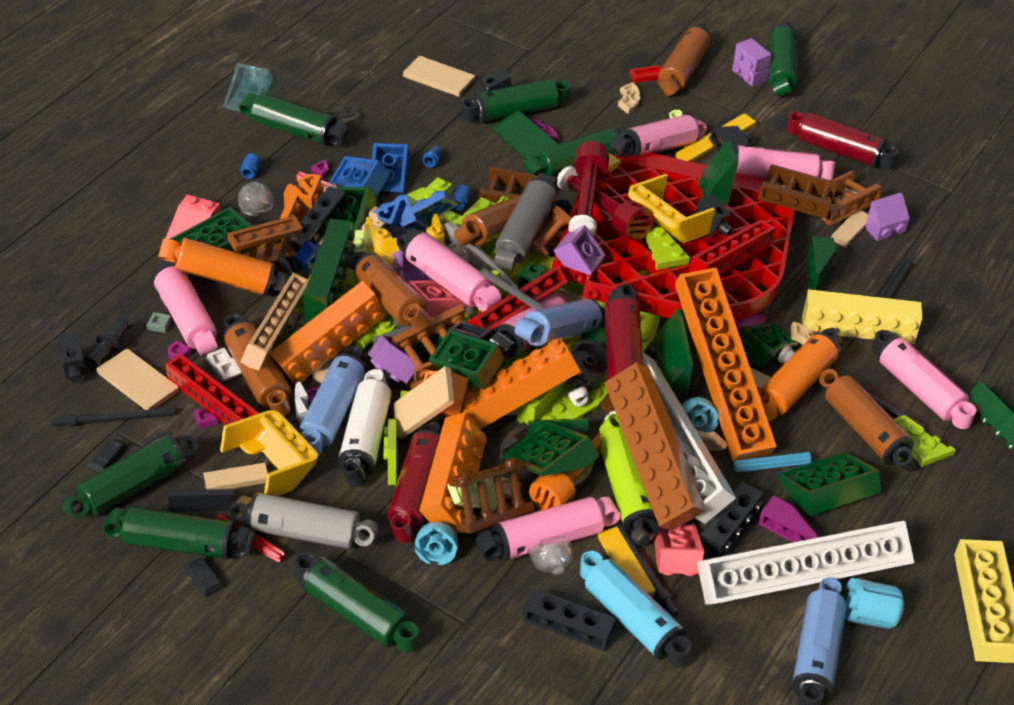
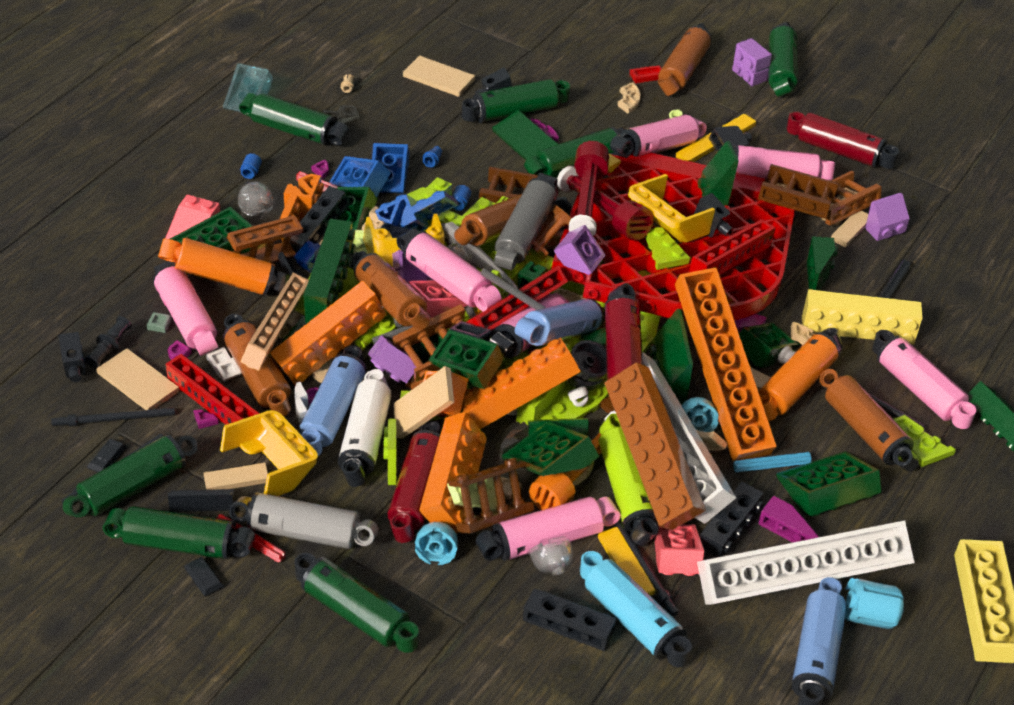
(347, 85): none -> tan pin

